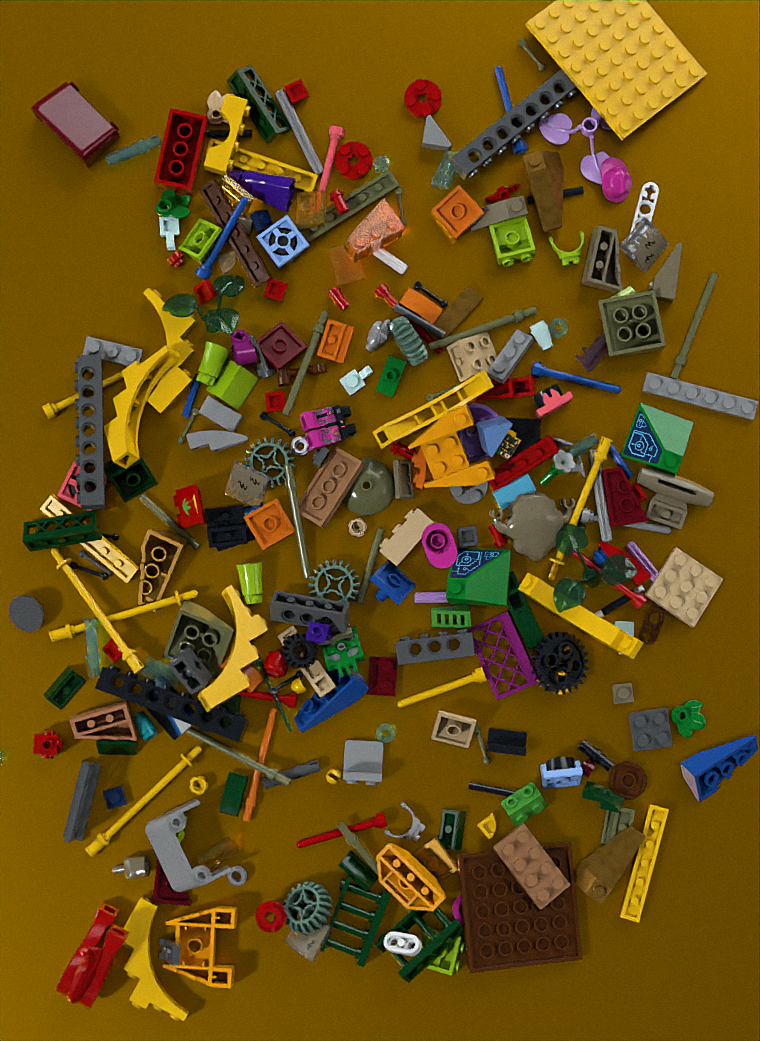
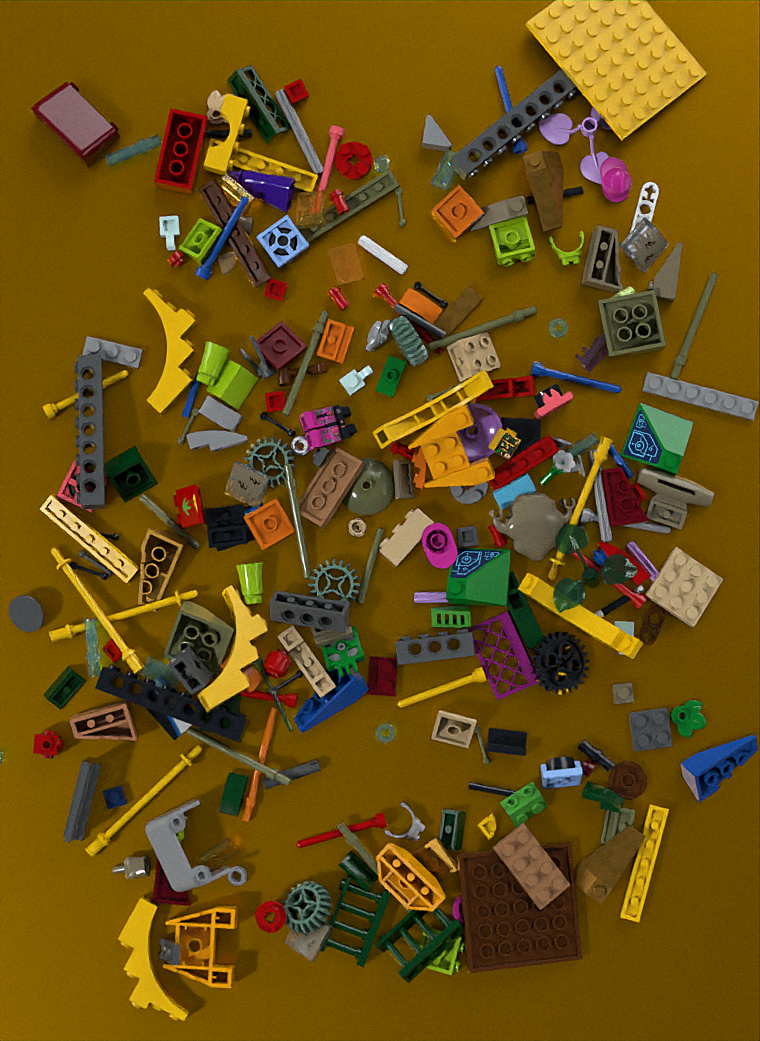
(60, 535): dark green fence -> none
(90, 963): red animal -> none
(116, 747): dark green slope -> none
(129, 404): yellow arch -> none
(145, 727): teal cone -> none
(173, 204): green plate -> none
(198, 790): yellow plate -> none
(205, 291): red plate -> none
(215, 320): clear green plant -> none
(242, 348): magenta piece -> none
(261, 220): dark blue plate -> none
(290, 657): black tyre -> none
(298, 686): yellow hinge -> none
(318, 633): dark purple bracket -> none
(336, 772): yellow hinge -> none
(363, 762): light grey bracket -> none
(374, 232): clear orange wedge -> none
(391, 583): blue tile -> none
(404, 943): white plate -> none
(432, 93): red plate -> none
(492, 433): medium blue slope -> none
(502, 193): red piece -> none
(510, 356): light grey plate -> none
(521, 43): olive hinge -> none
(542, 335): light aqua cone -> none

